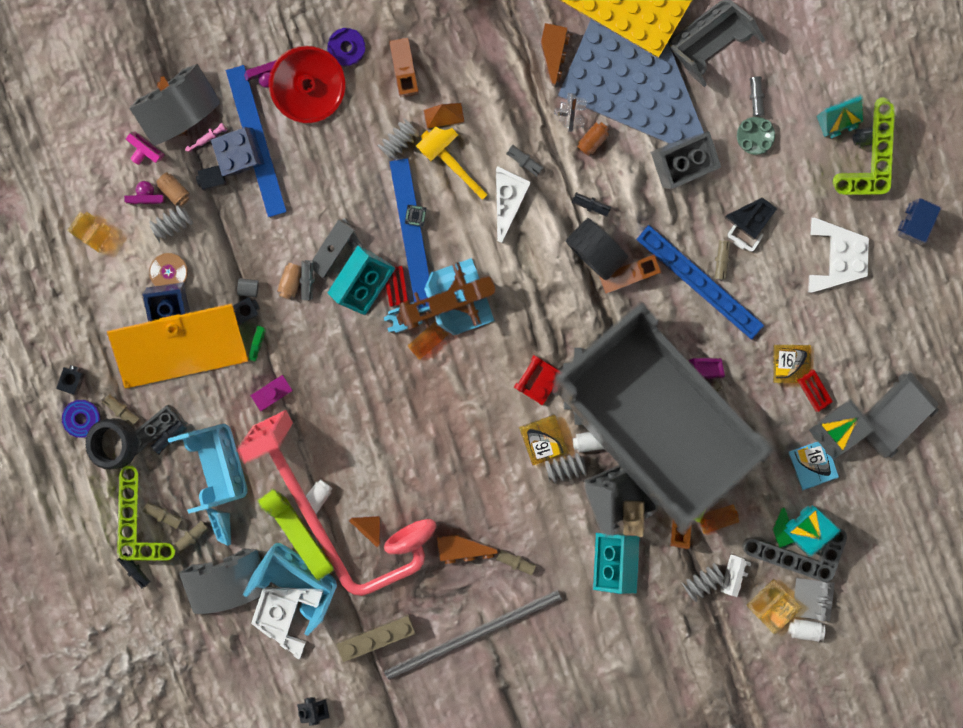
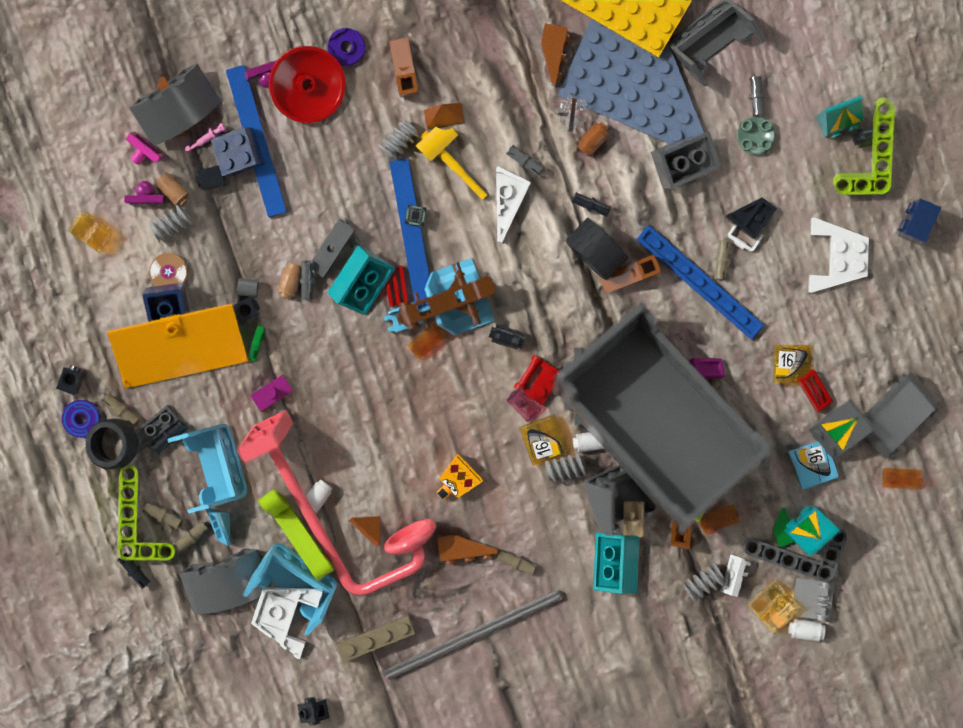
(458, 478): none -> light orange torso
(507, 337): none -> black head
(523, 404): none -> clear pink tile
(902, 478): none -> clear orange hinge

